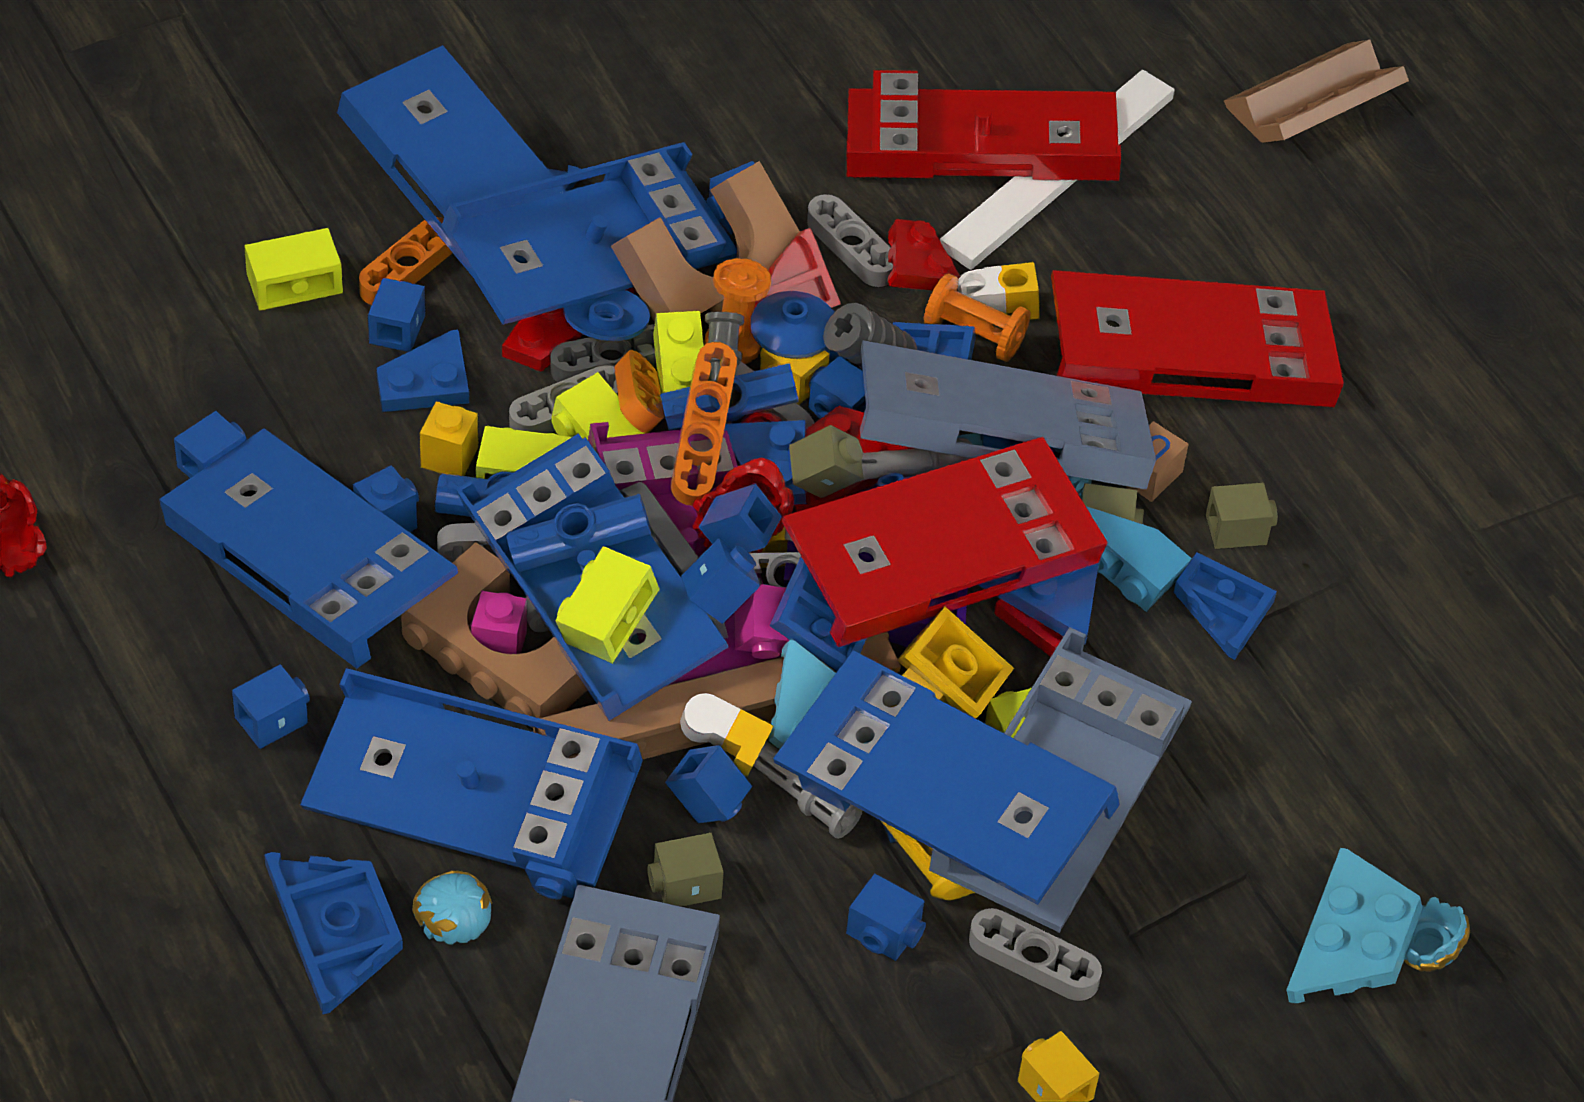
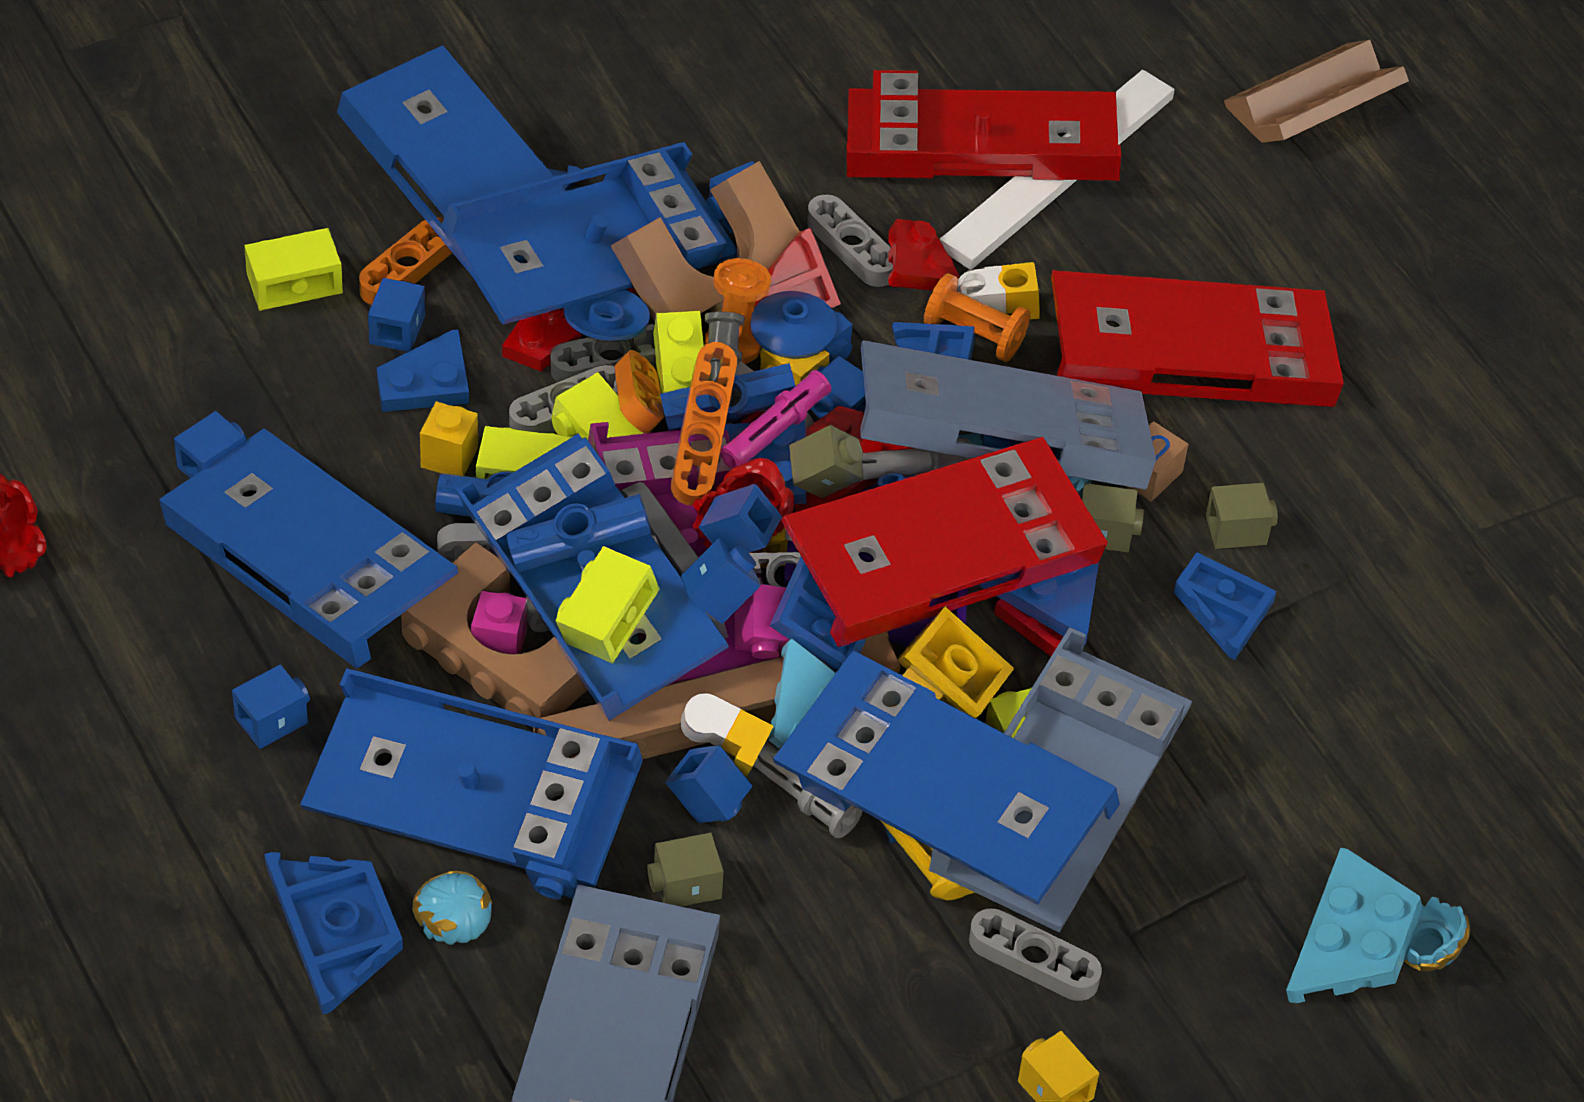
(391, 496): blue brick -> none
(807, 394): none -> dark pink pin
(857, 323): dark grey piece -> none
(886, 918): blue brick -> none
(1138, 558): dark azure slope -> none

